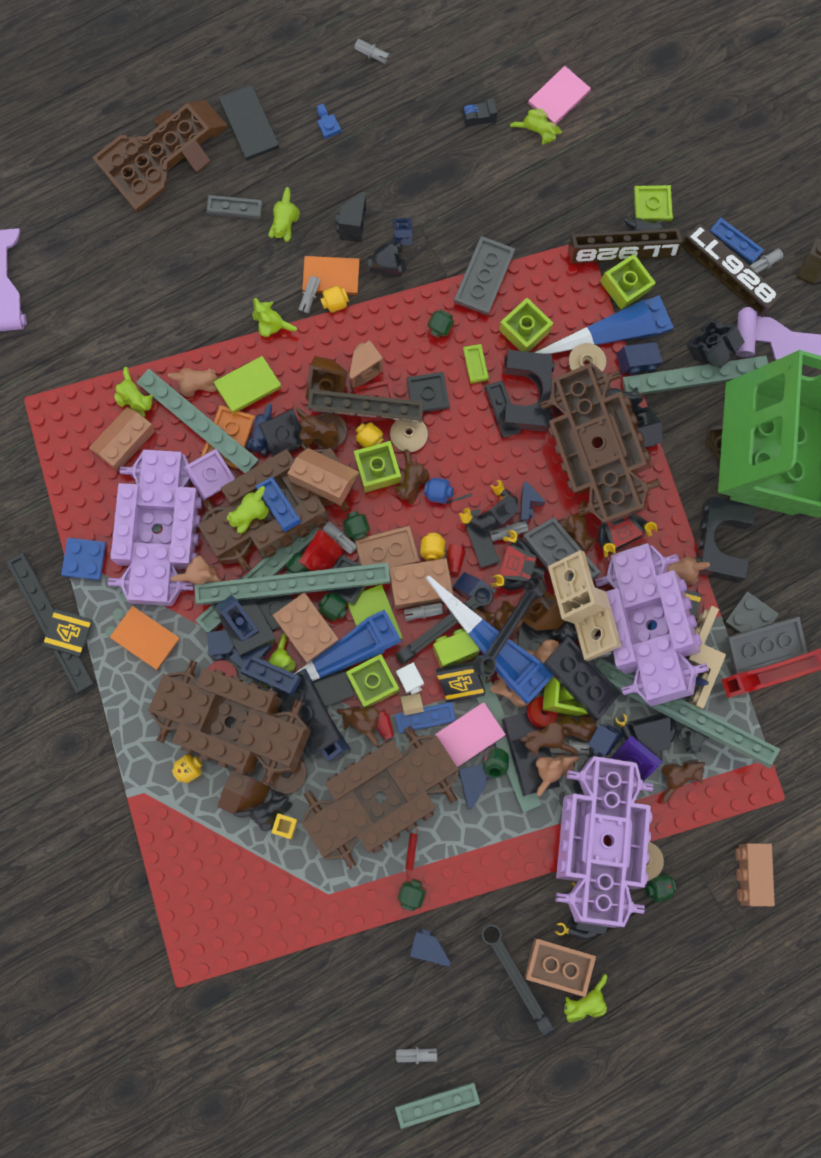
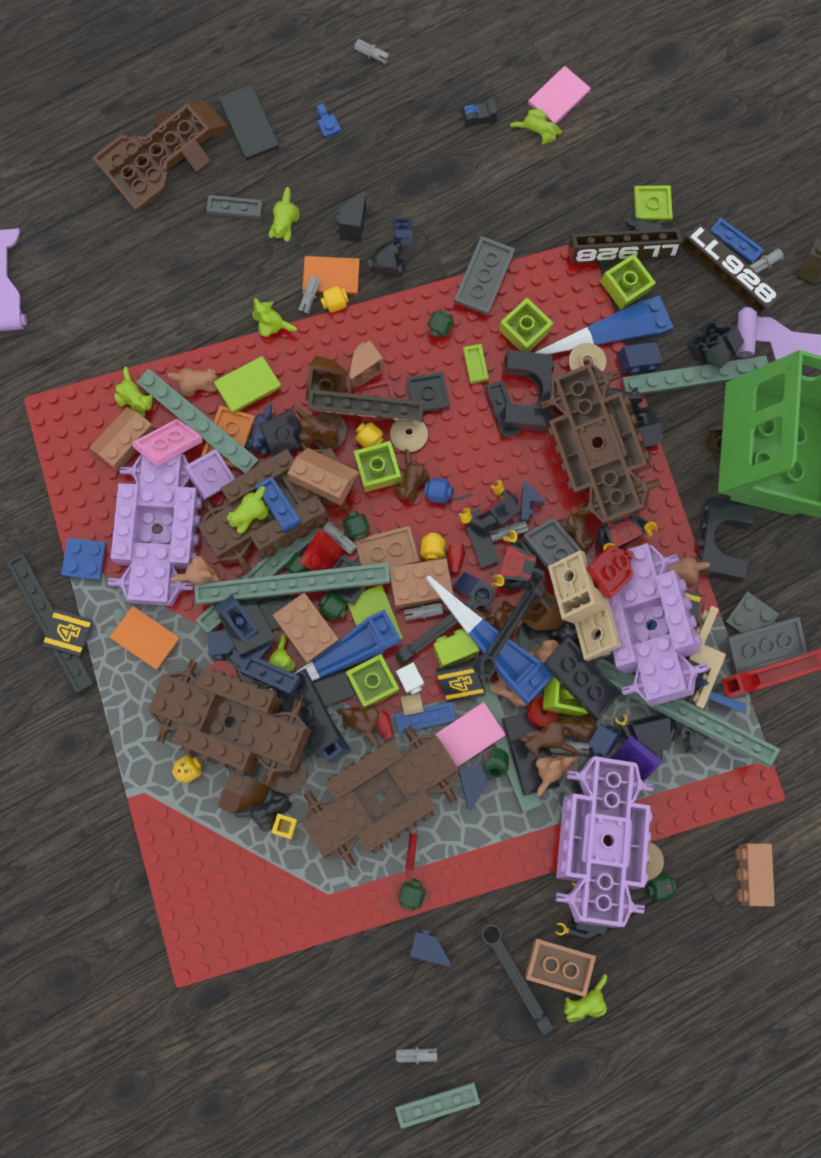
(167, 442): none -> bright pink tile
(611, 570): none -> red tile
(678, 776): reddish brown animal -> none
(726, 701): none -> blue tile

